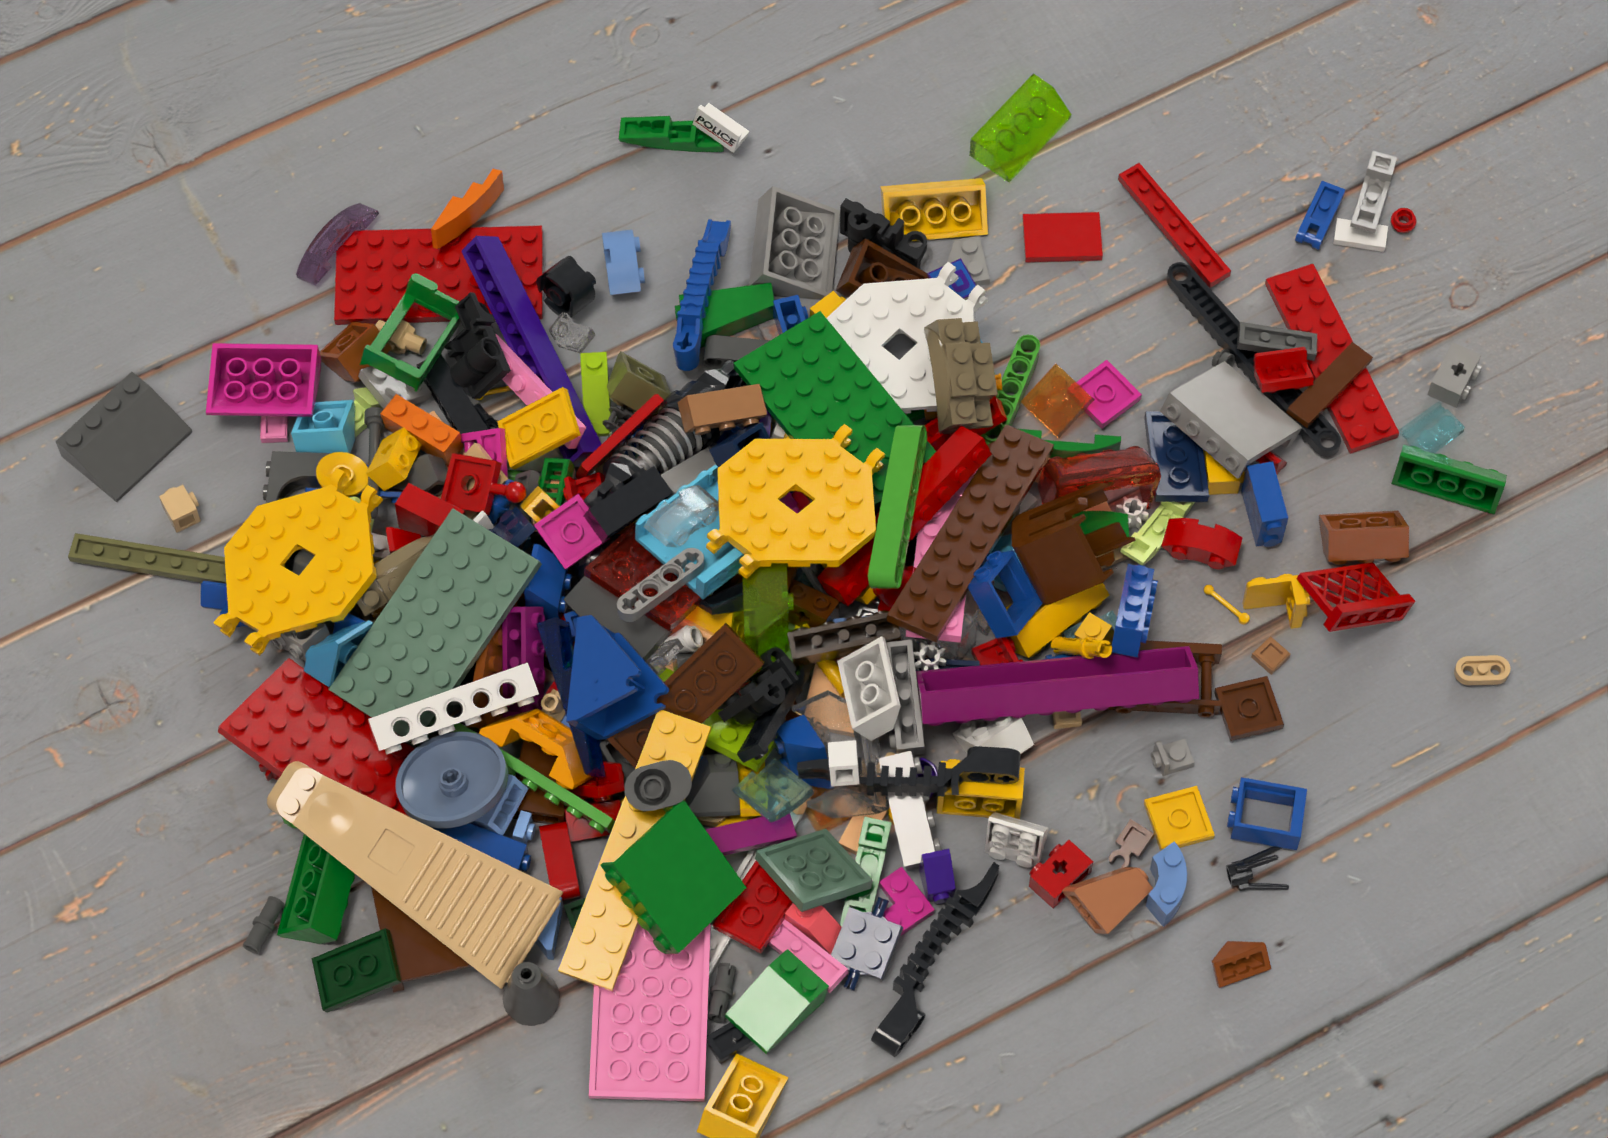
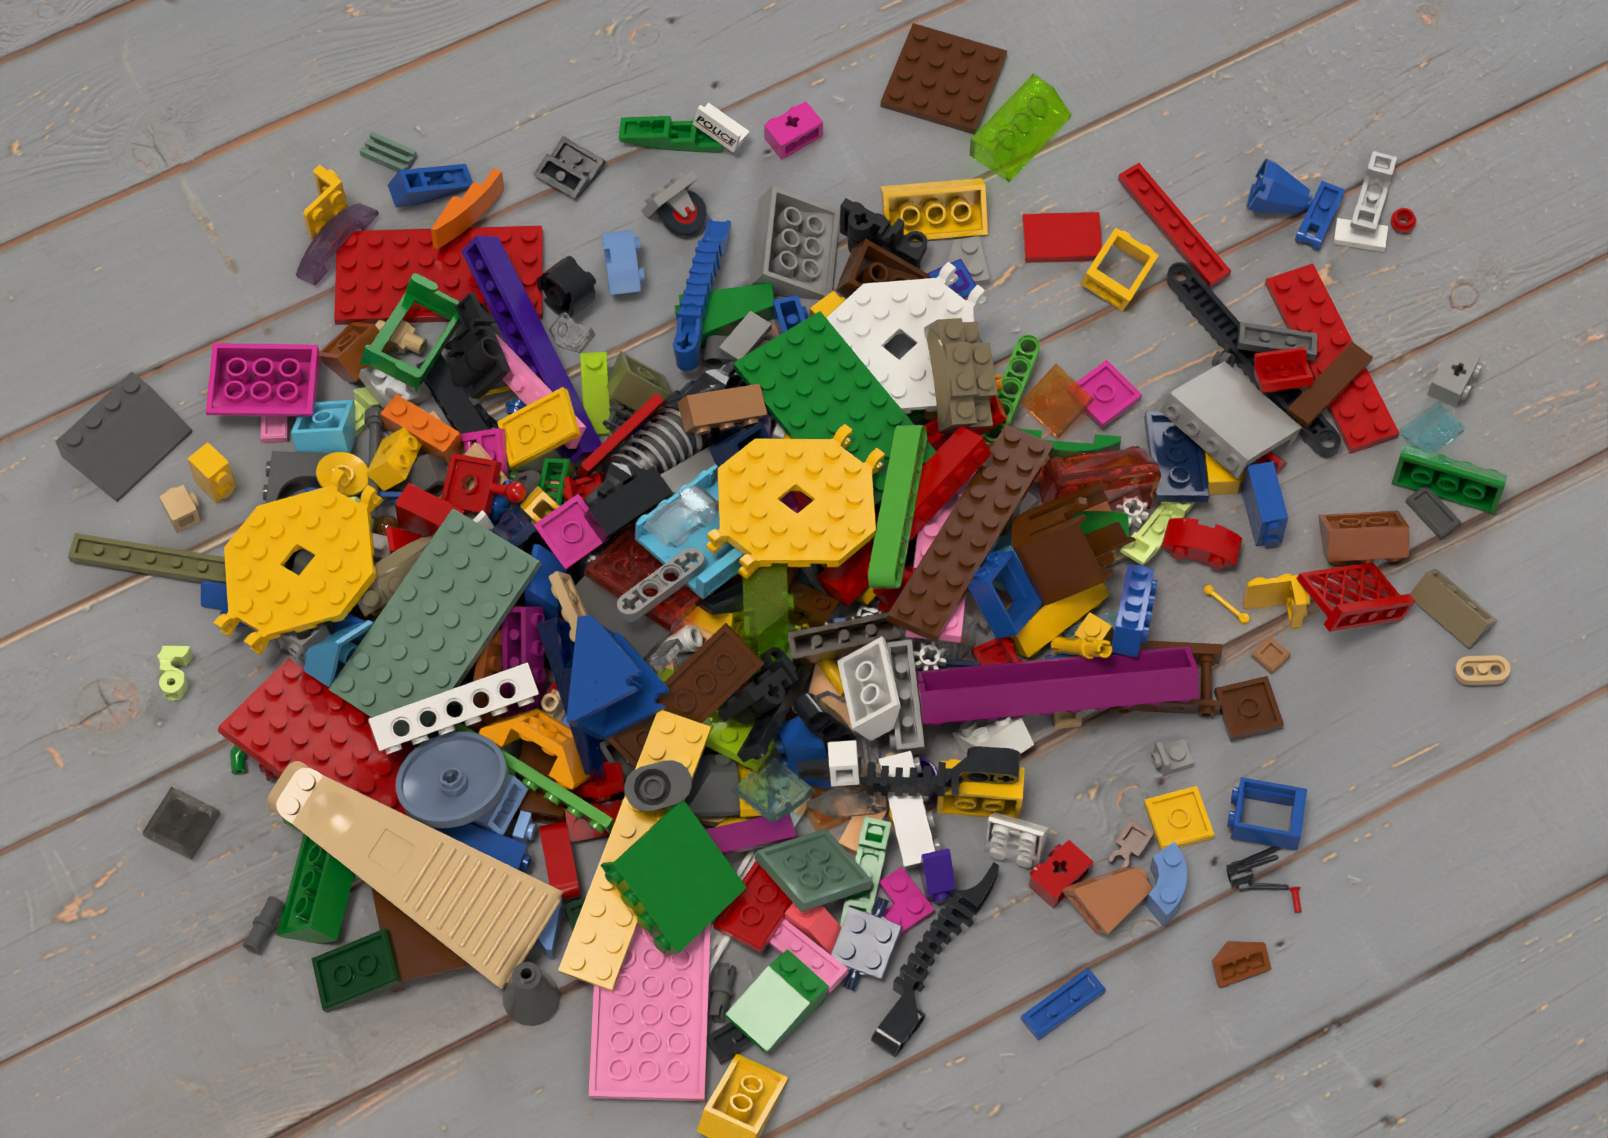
(173, 681): none -> yellowish green leg
(181, 823): none -> clear smoke plate
(212, 473): none -> yellow brick
(237, 760): none -> green arm
(328, 204): none -> yellow bracket
(382, 523): none -> clear orange plate
(389, 149): none -> sand green tile
(427, 184): none -> blue slope
(514, 405): none -> blue plate
(568, 596): none -> tan plate
(570, 168): none -> slope
(681, 209): none -> plate
(745, 337): none -> light grey tile
(793, 130): none -> dark pink brick
(822, 719): none -> black beam
(944, 78): none -> reddish brown plate
(1063, 1004): none -> blue tile
(1108, 288): none -> yellow window
(1277, 191): none -> blue cone
(1296, 899): none -> red piece
(1433, 512): none -> dark grey tile
(1452, 607): none -> dark tan panel

